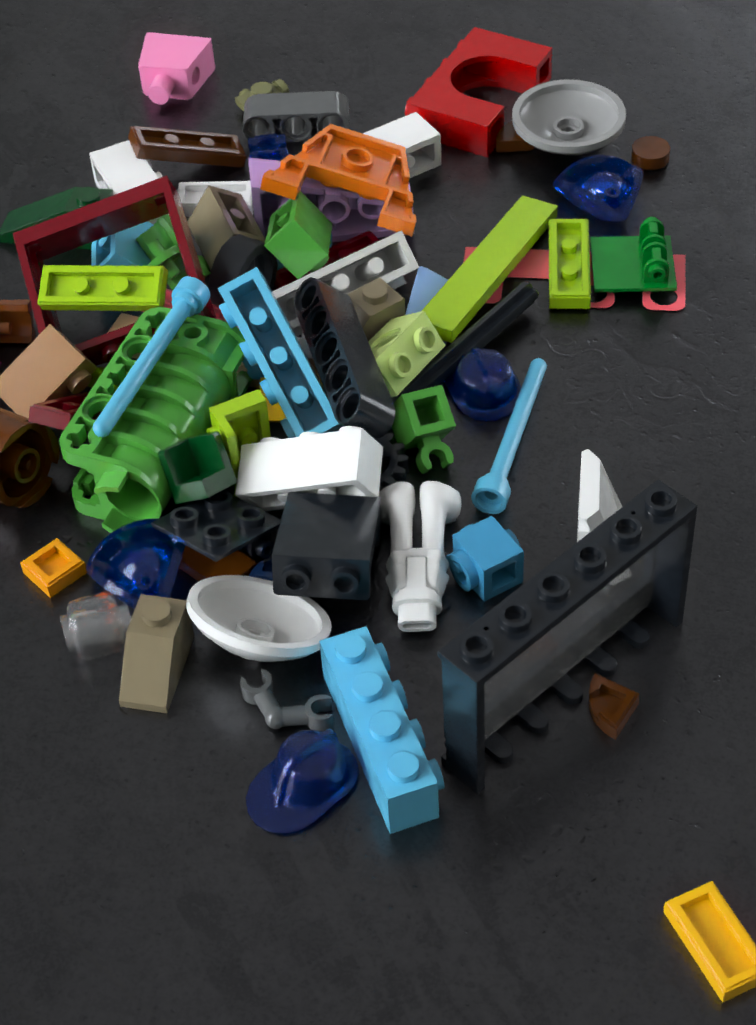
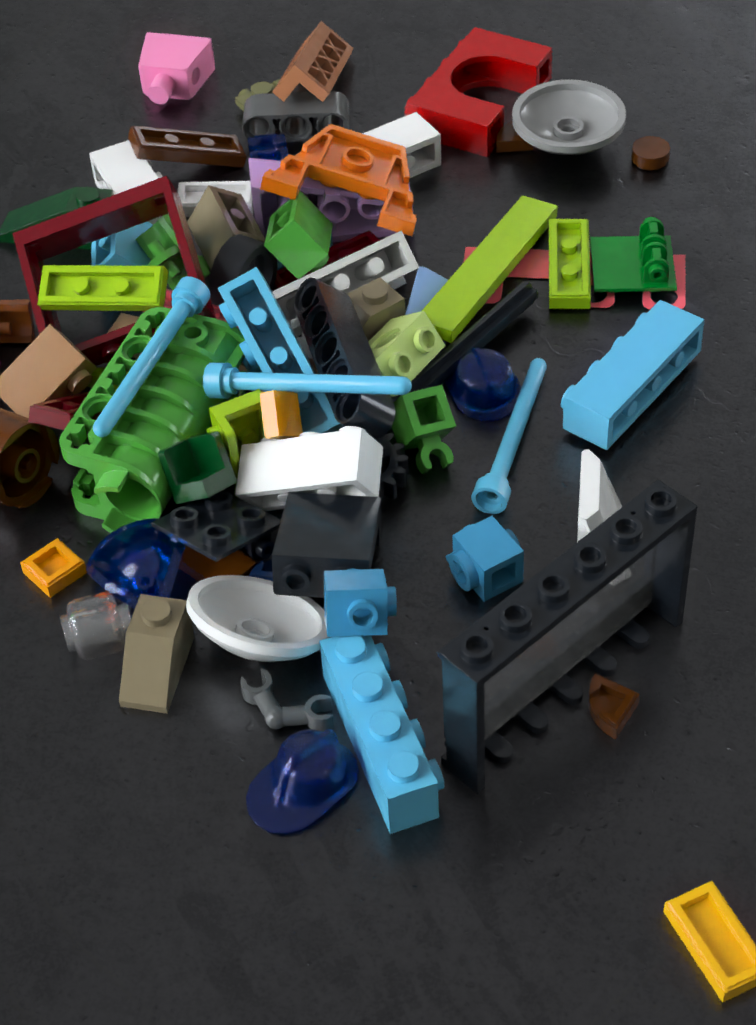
(223, 380): none -> medium azure piece
(280, 414): none -> light orange tile
(315, 64): none -> nougat fence
(357, 602): none -> dark azure brick
(418, 574): white piece -> none
(601, 186): clear blue hat -> none
(632, 374): none -> medium azure brick

